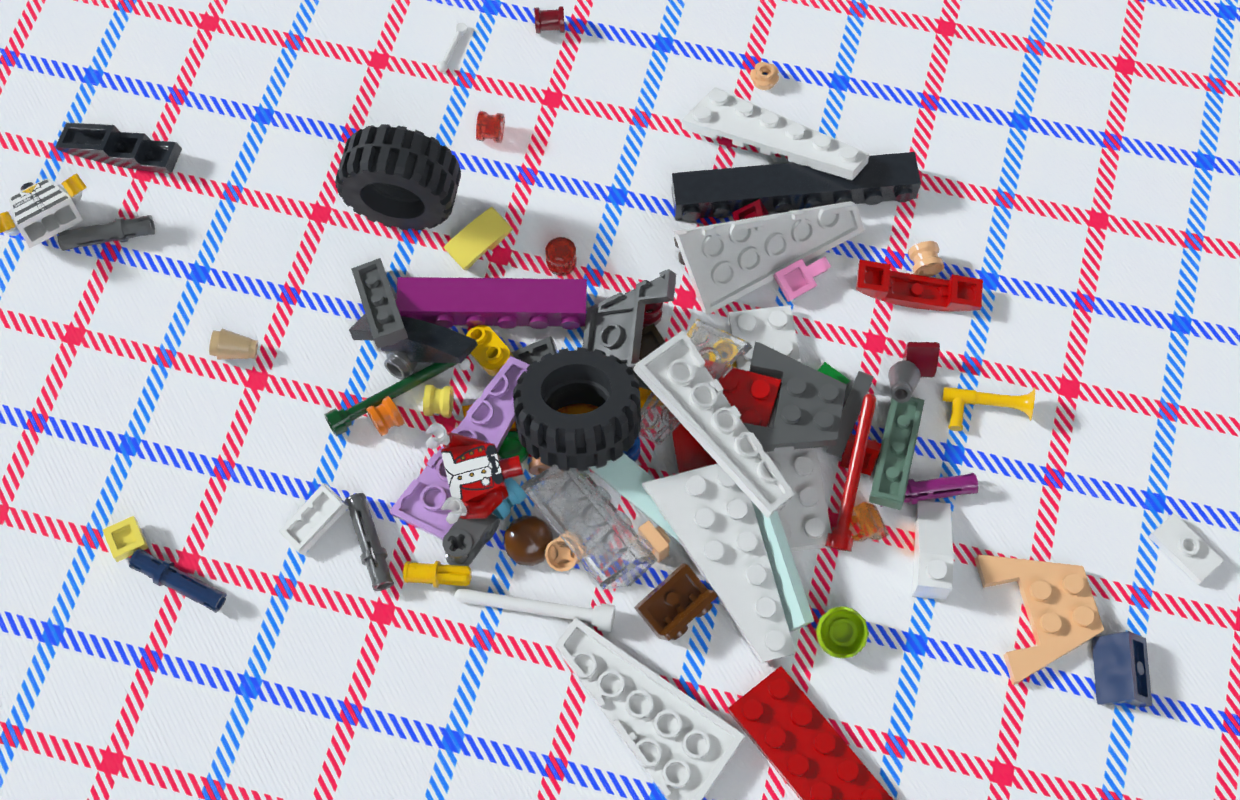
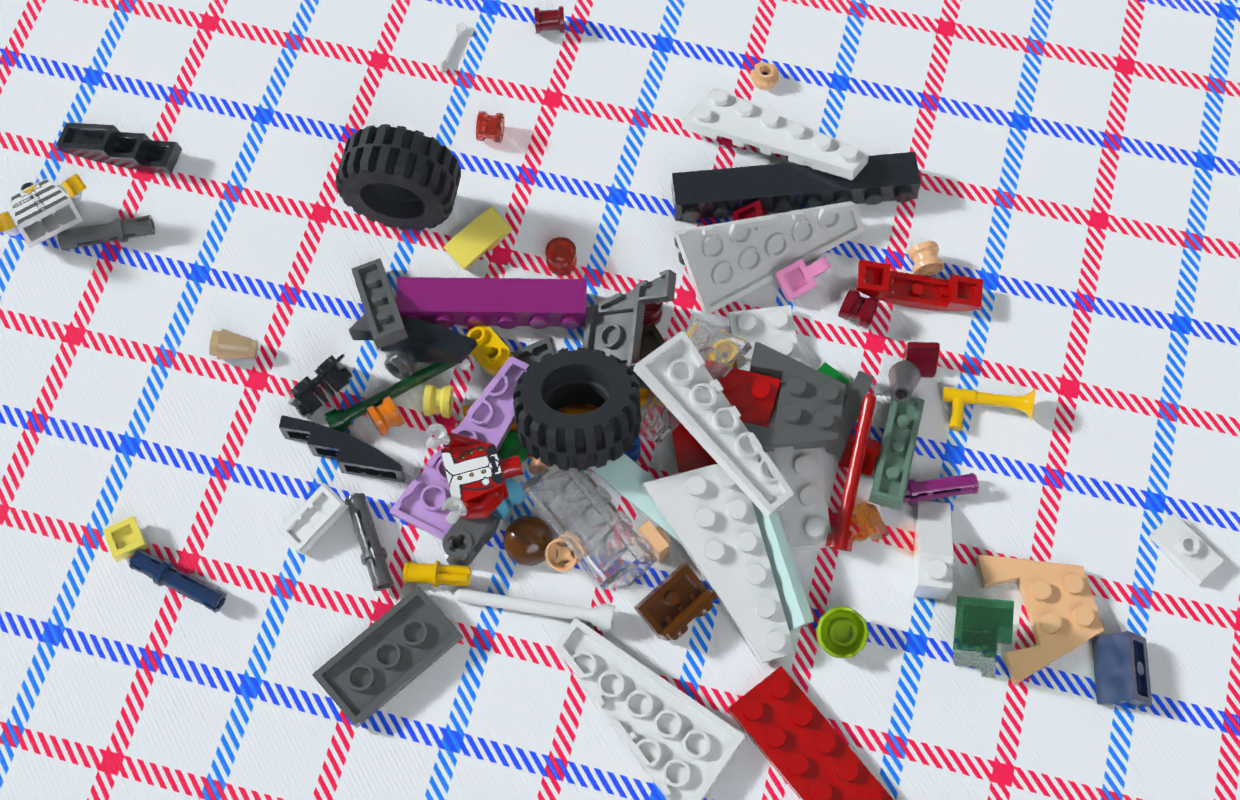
(332, 374): none -> black hinge
(350, 453): none -> black slope
(387, 656): none -> dark grey plate
(852, 305): none -> dark red wheel
(979, 629): none -> clear green plate

